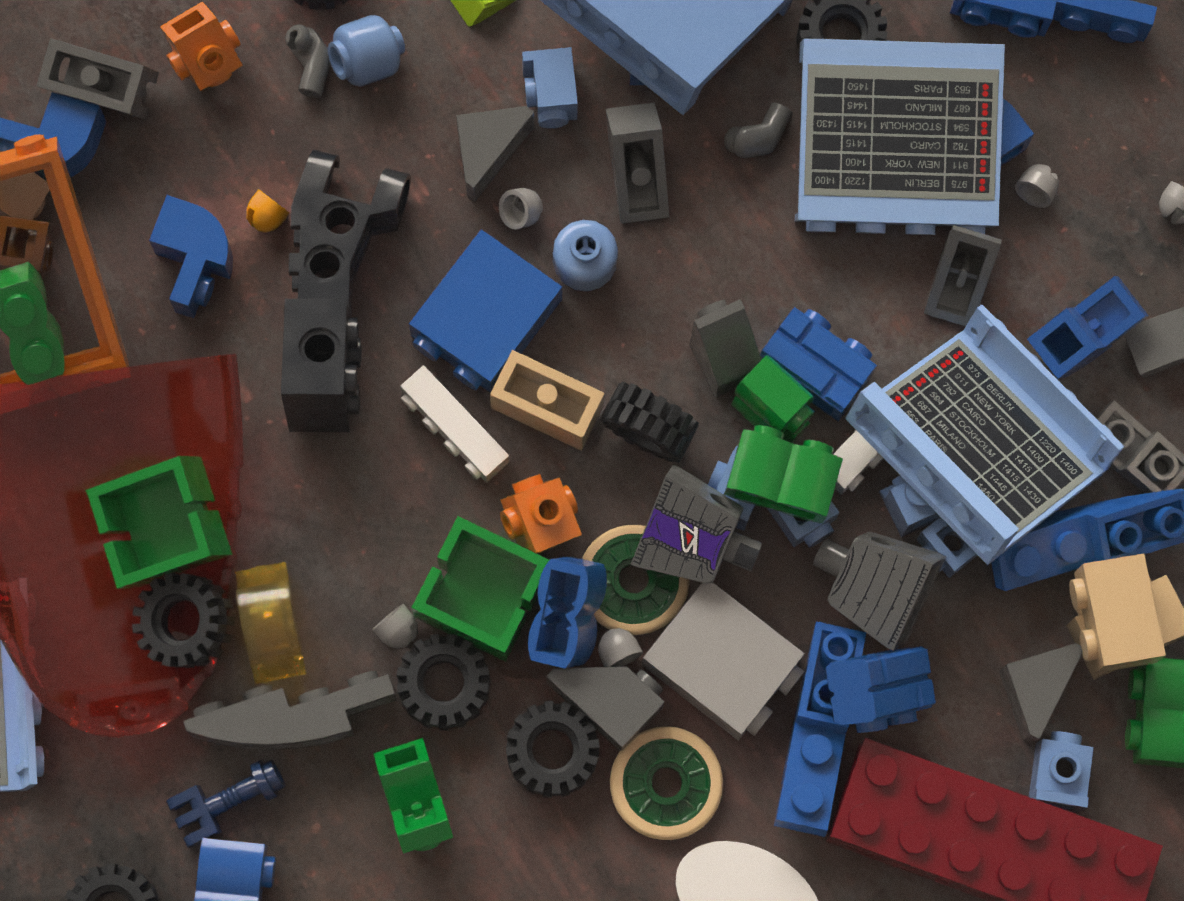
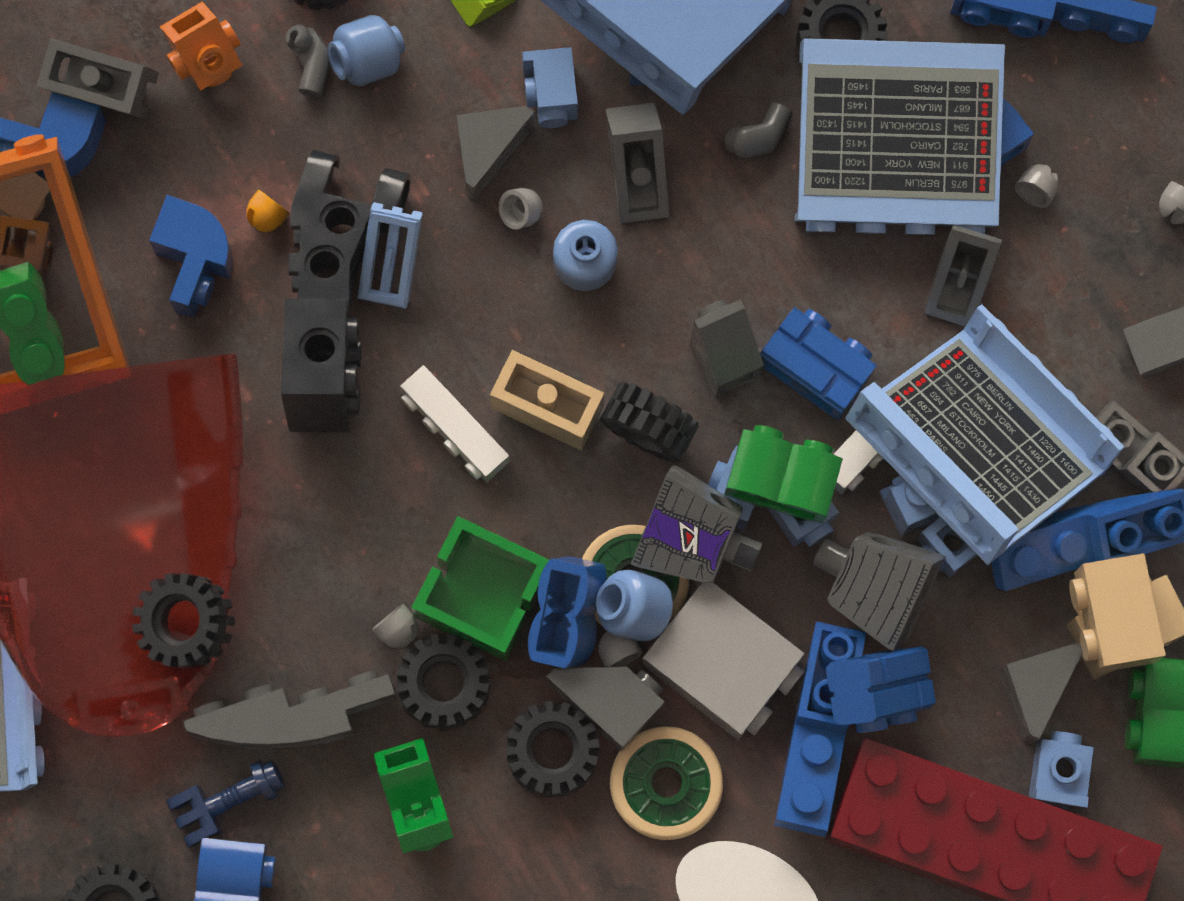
(165, 518): green piece -> none
(269, 622): clear yellow brick -> none
(396, 219): none -> light blue tile
(484, 311): blue brick -> none
(540, 514): orange brick -> none
(634, 605): none -> medium blue head
(774, 400): green brick -> none
(1088, 329): blue brick -> none

